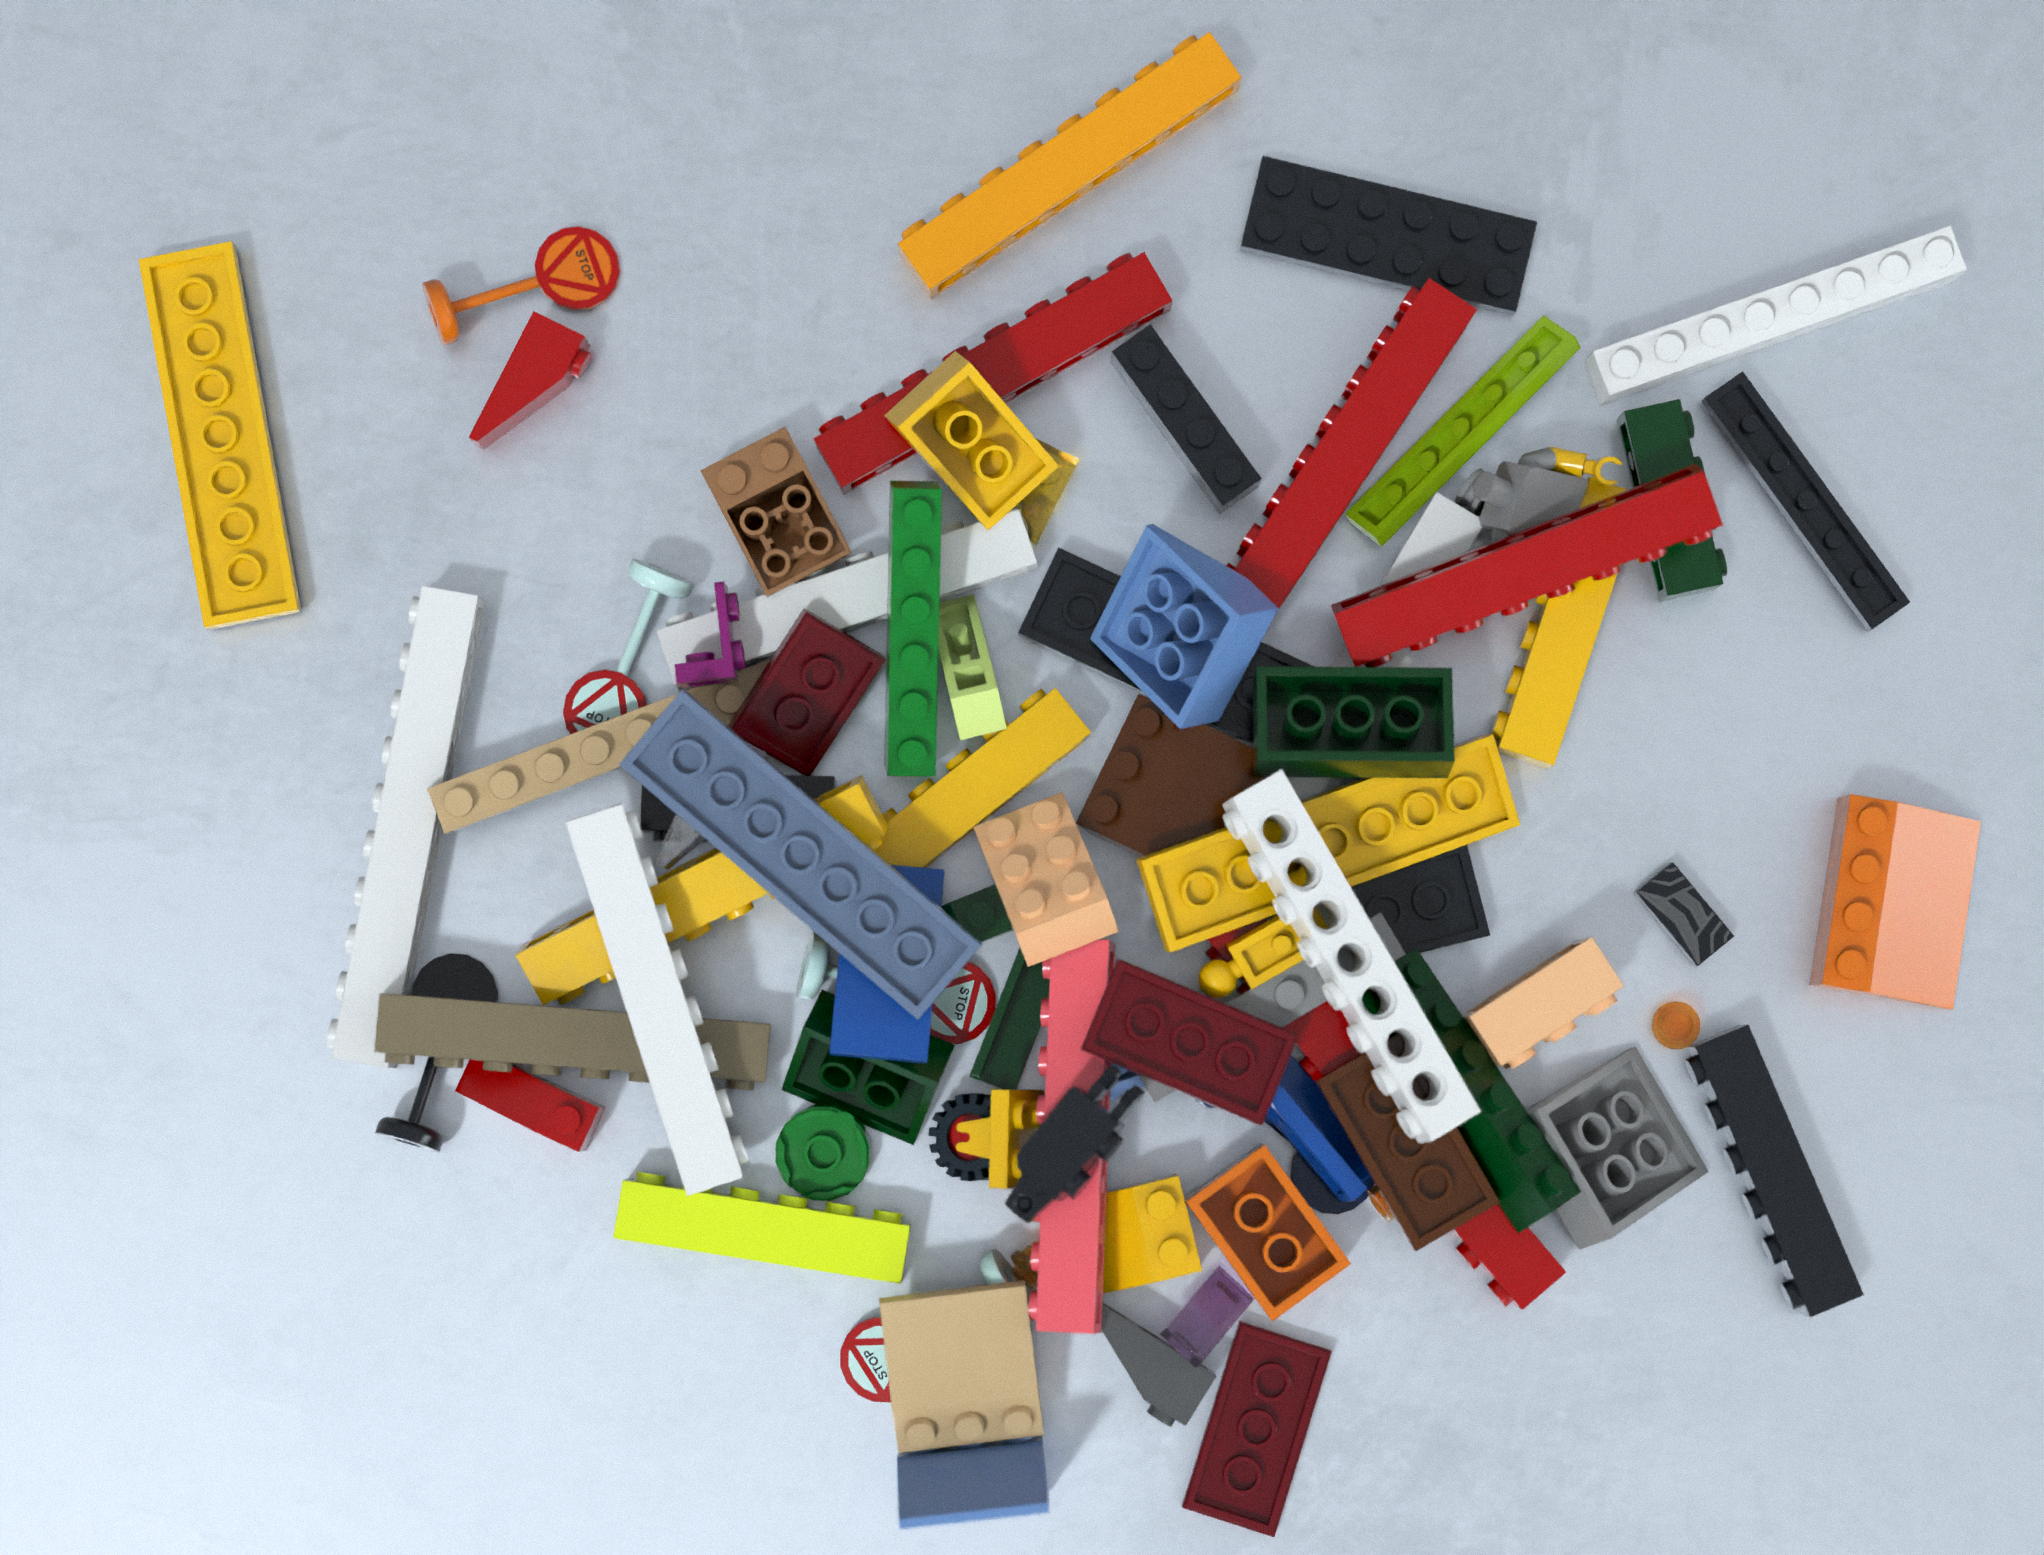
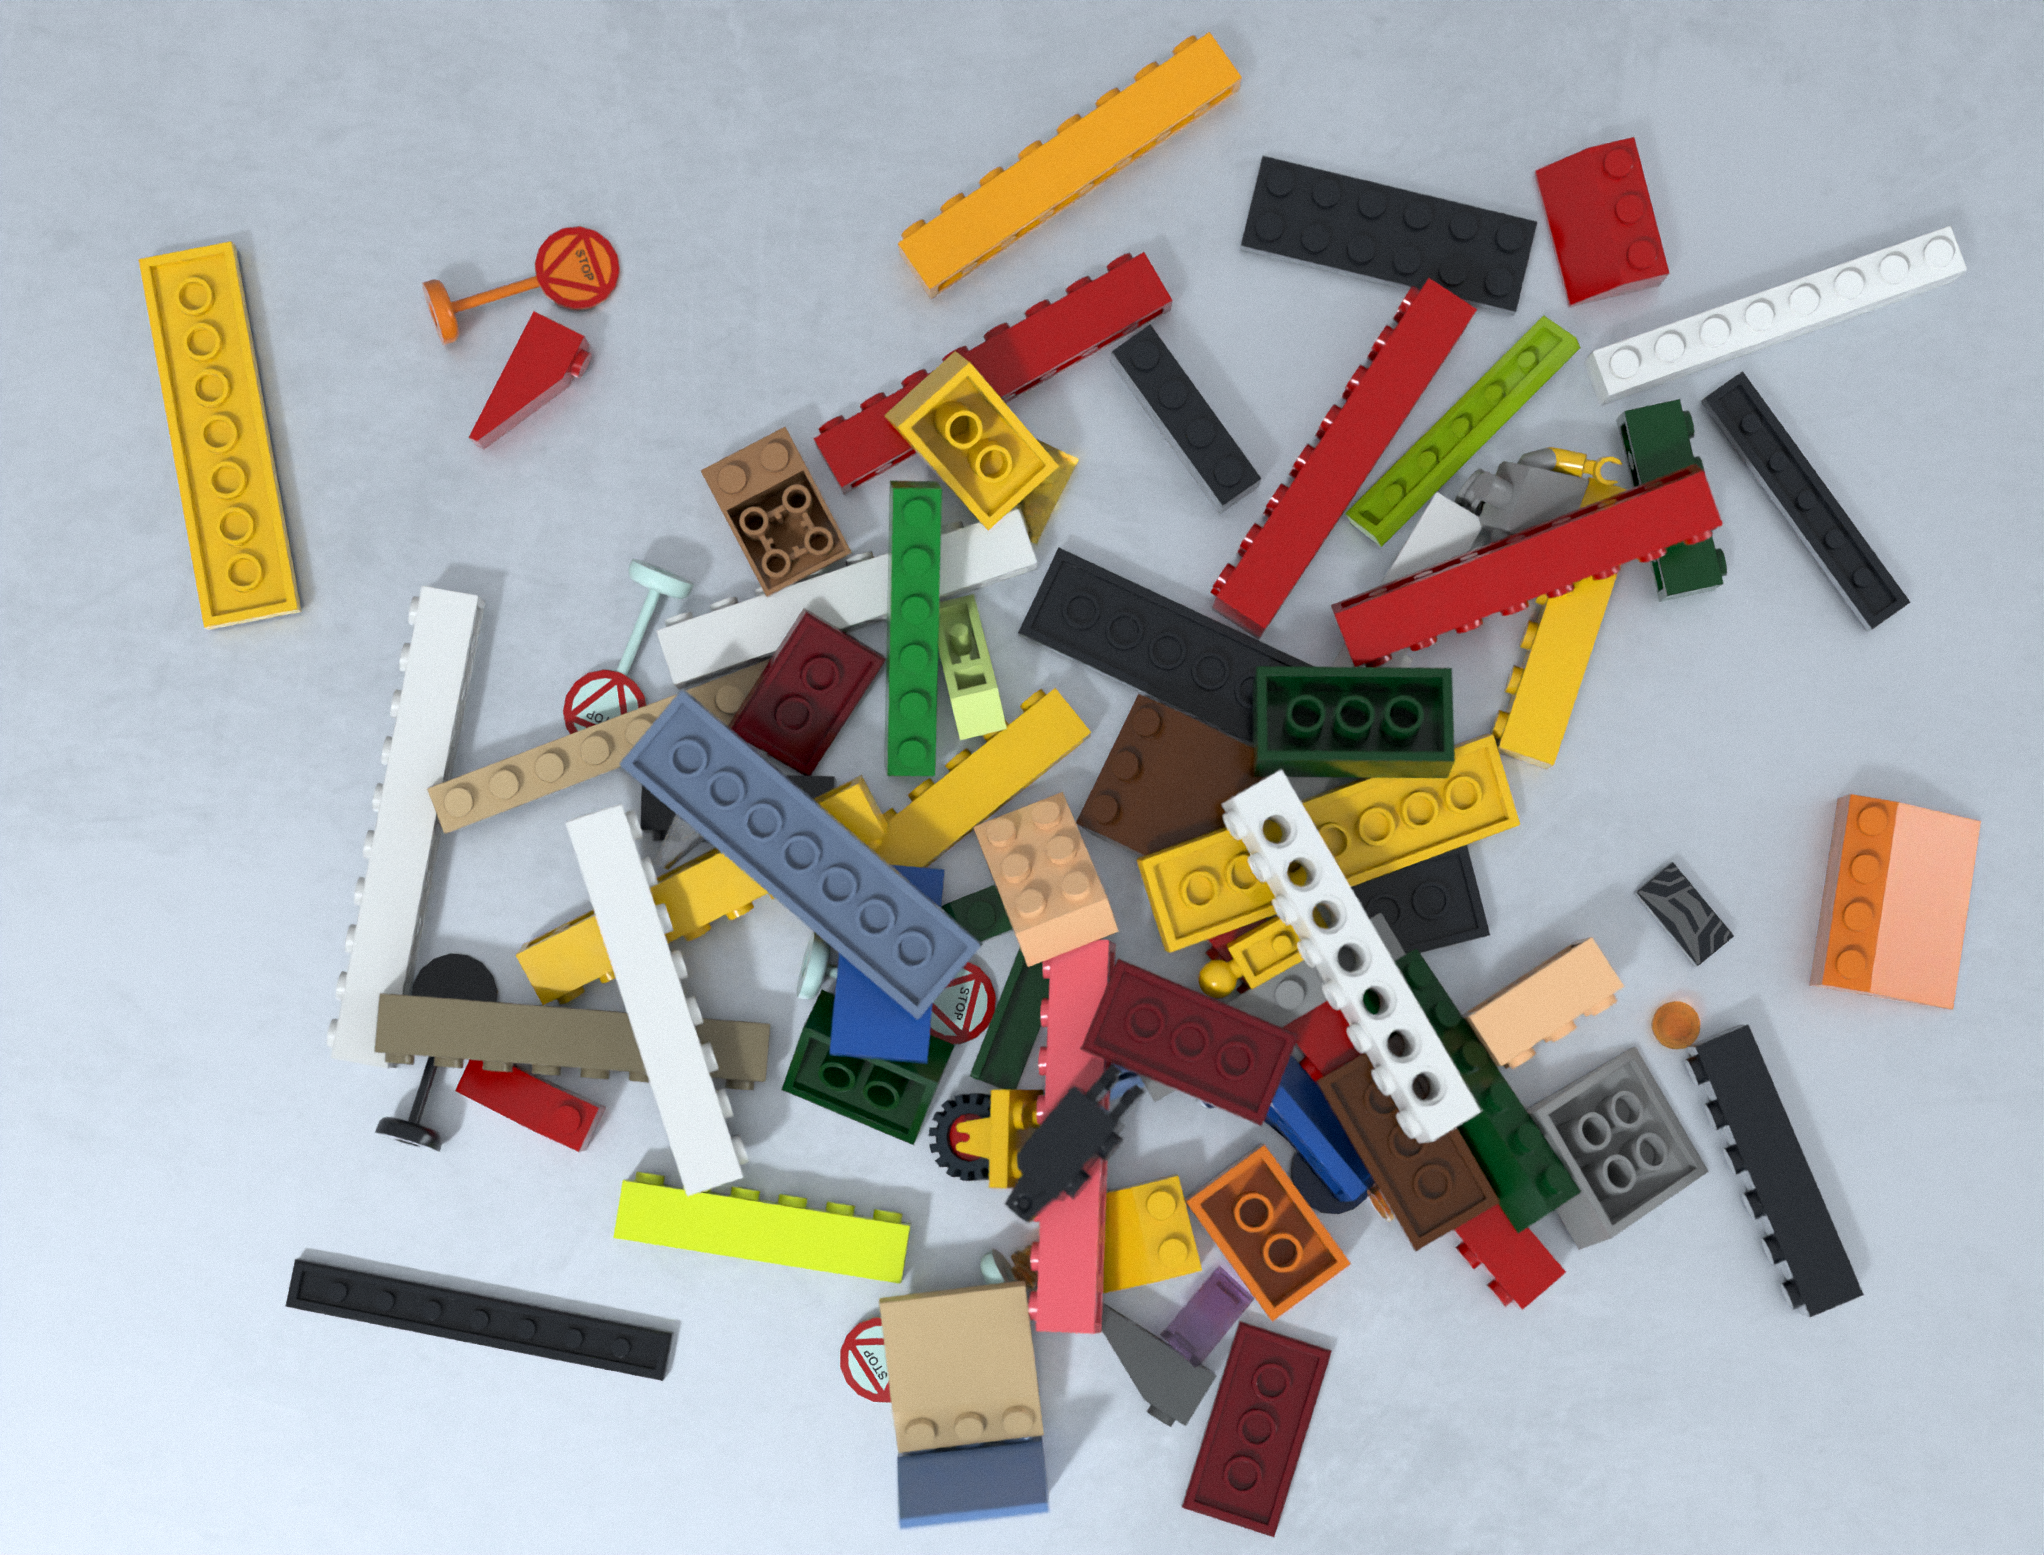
(479, 1319): none -> black tile
(703, 668): magenta bracket -> none
(823, 1152): green tile -> none
(1182, 627): medium blue slope -> none
(1602, 223): none -> red slope

